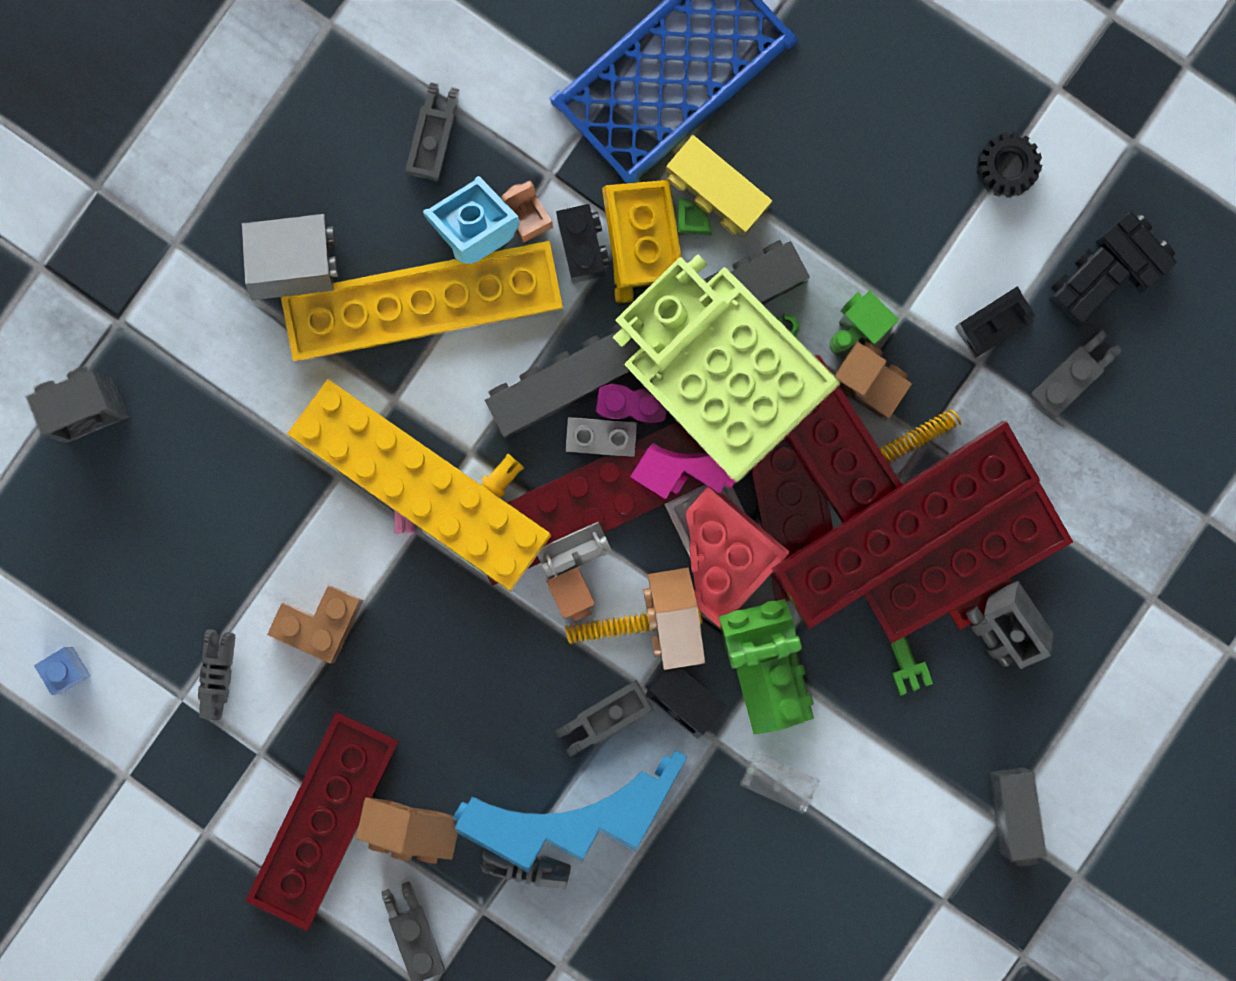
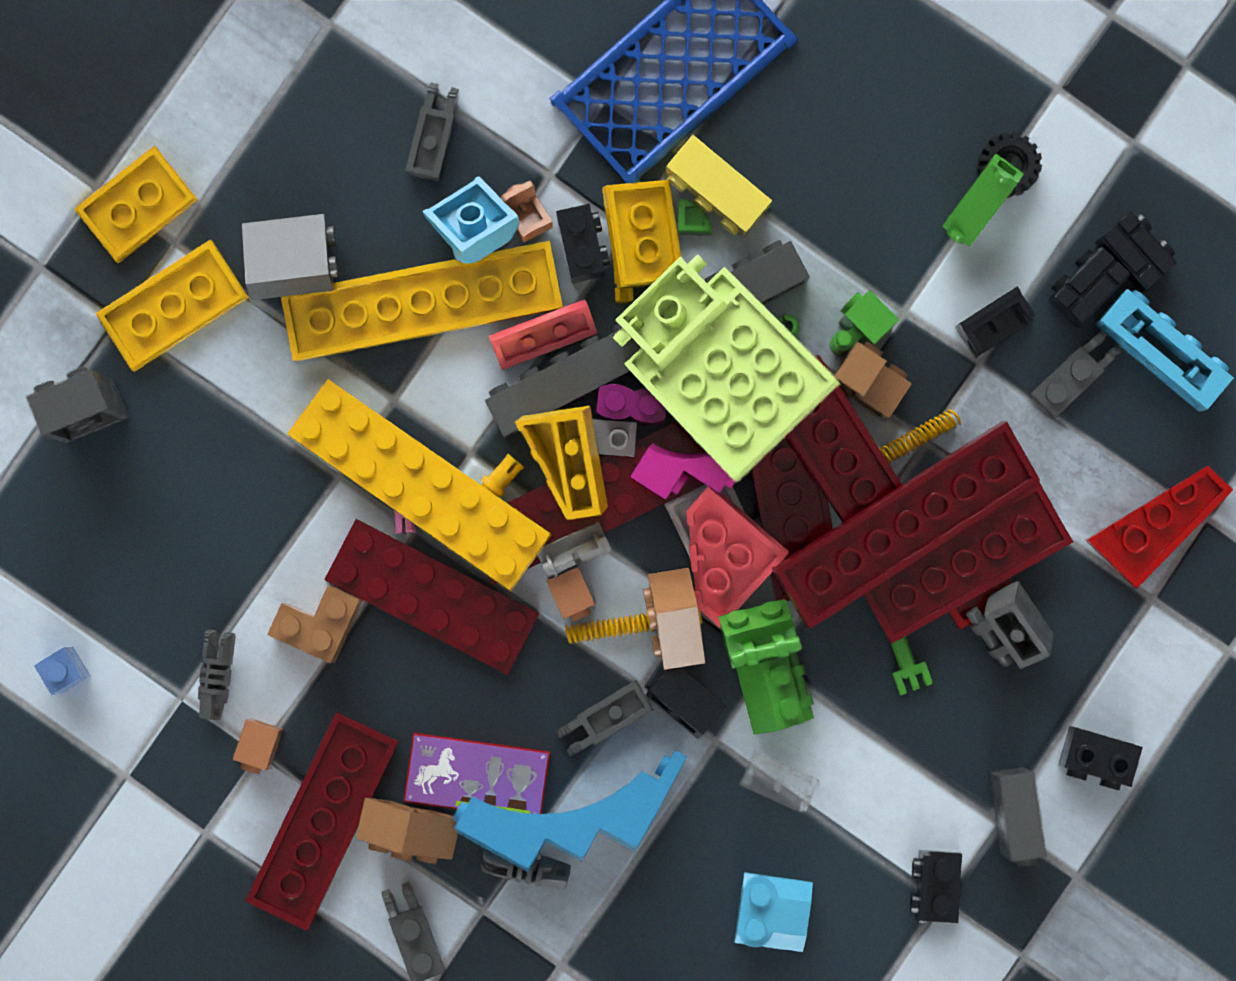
(136, 204): none -> yellow tile
(172, 305): none -> yellow tile
(257, 745): none -> nougat brick
(431, 596): none -> dark red plate
(455, 770): none -> medium lavender tile
(543, 334): none -> coral plate
(569, 458): none -> yellow wedge
(773, 912): none -> medium azure slope
(937, 886): none -> black bracket
(982, 201): none -> bright green brick
(1101, 757): none -> black brick
(1155, 529): none -> red wing
(1184, 347): none -> medium azure brick

